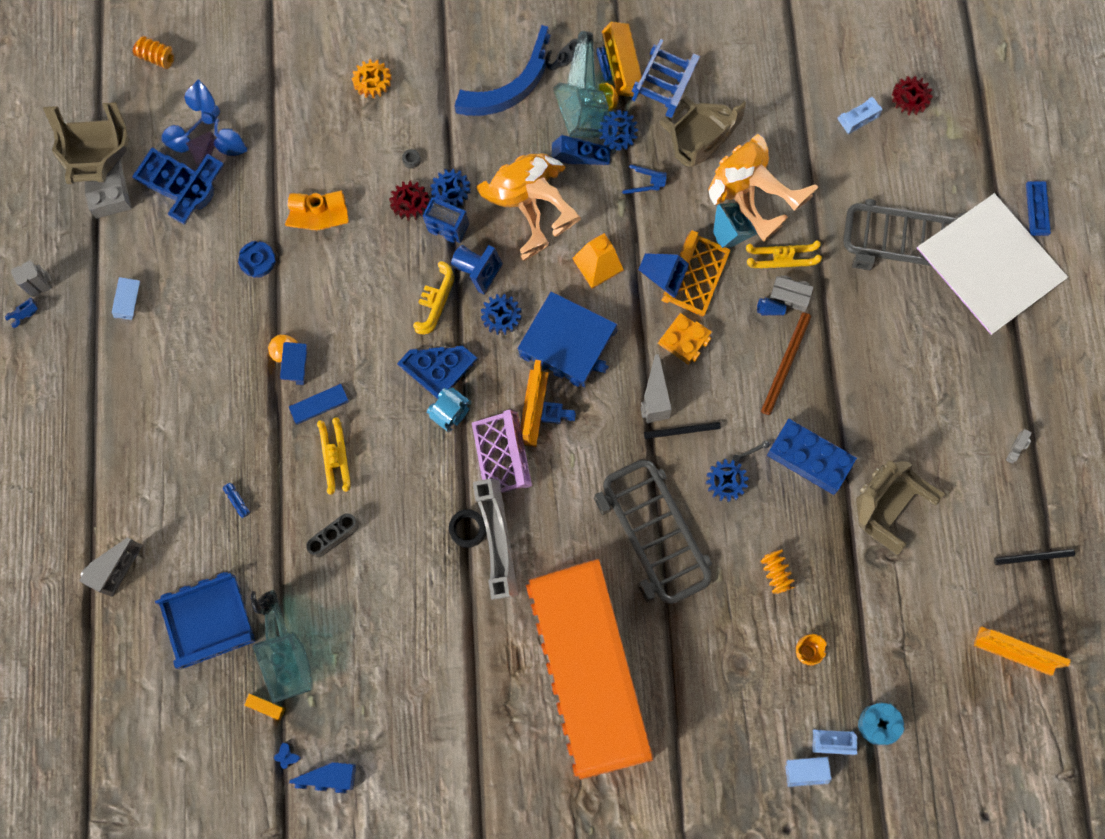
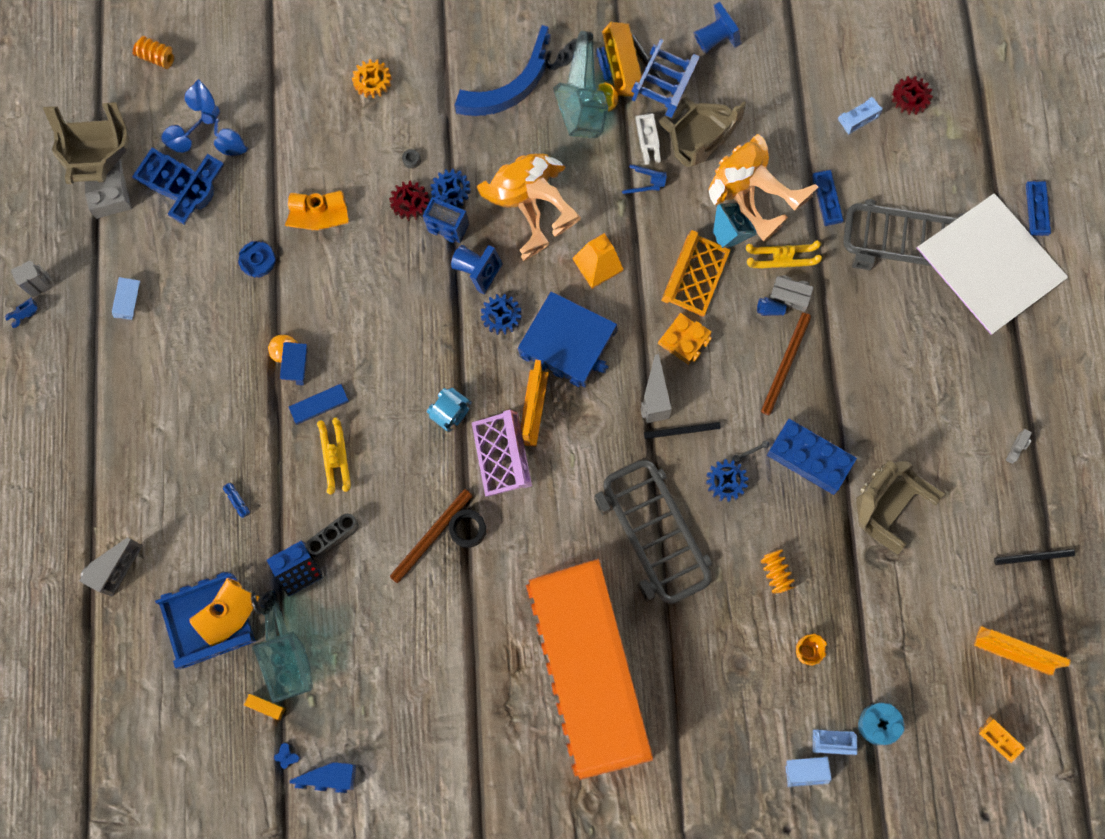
(201, 146): clear purple slope -> none
(218, 626): none -> light orange panel
(294, 568): none -> slope
(430, 536): none -> dark orange axle
(435, 300): yellow piece -> none
(437, 366): blue plate -> none
(502, 573): light grey arch -> none
(554, 413): blue plate -> none
(578, 151): blue slope -> none
(610, 130): blue gear -> none
(646, 59): none -> black bar
(648, 136): none -> white hinge
(665, 271): blue slope -> none
(718, 30): none -> blue plant
(827, 198): none -> blue tile
(1001, 739): none -> light orange hinge

